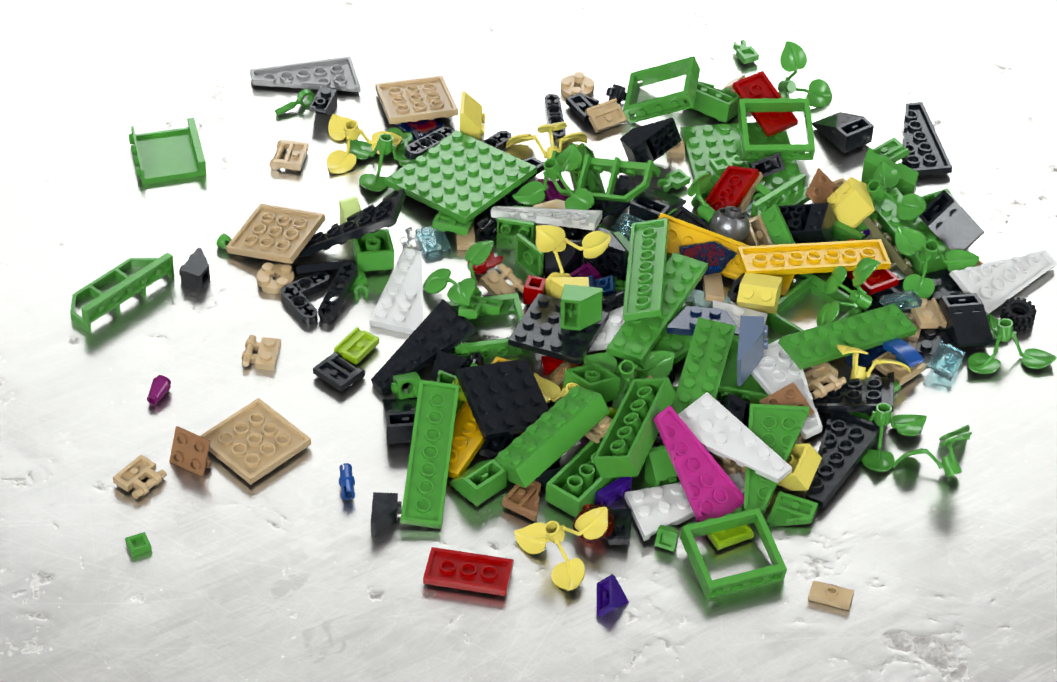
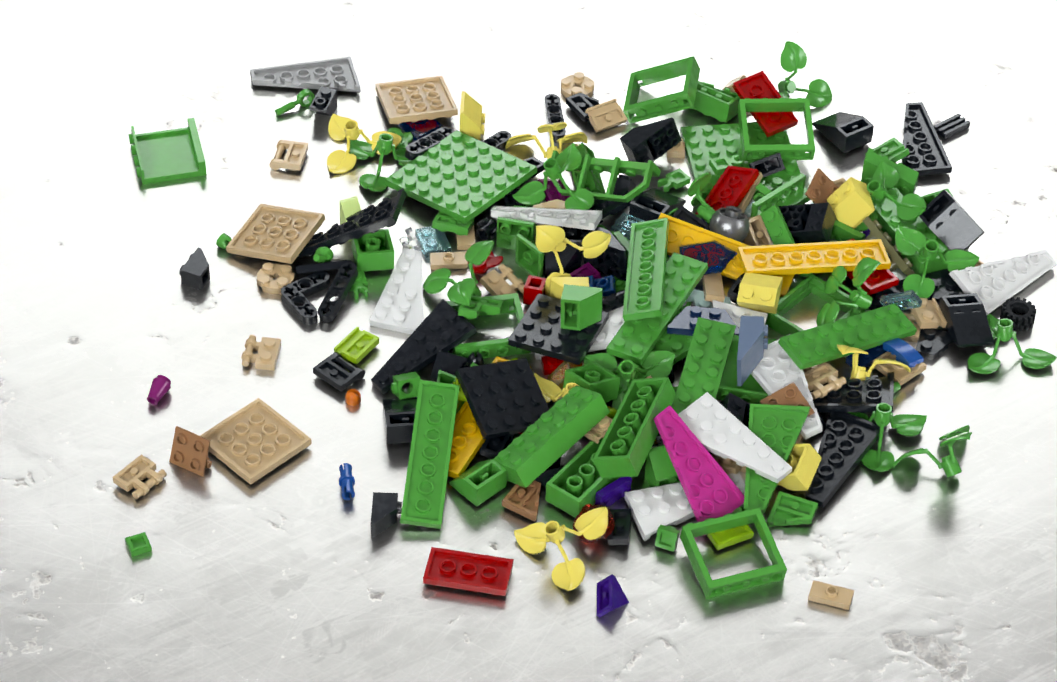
(152, 270): bright green plate -> none
(323, 254): none -> bright green plate
(353, 397): none -> orange hinge
(448, 260): none -> tan plate
(616, 92): black gear -> none
(745, 53): bright green plate -> none
(945, 360): clear light blue plate -> none
(949, 124): none -> black tile

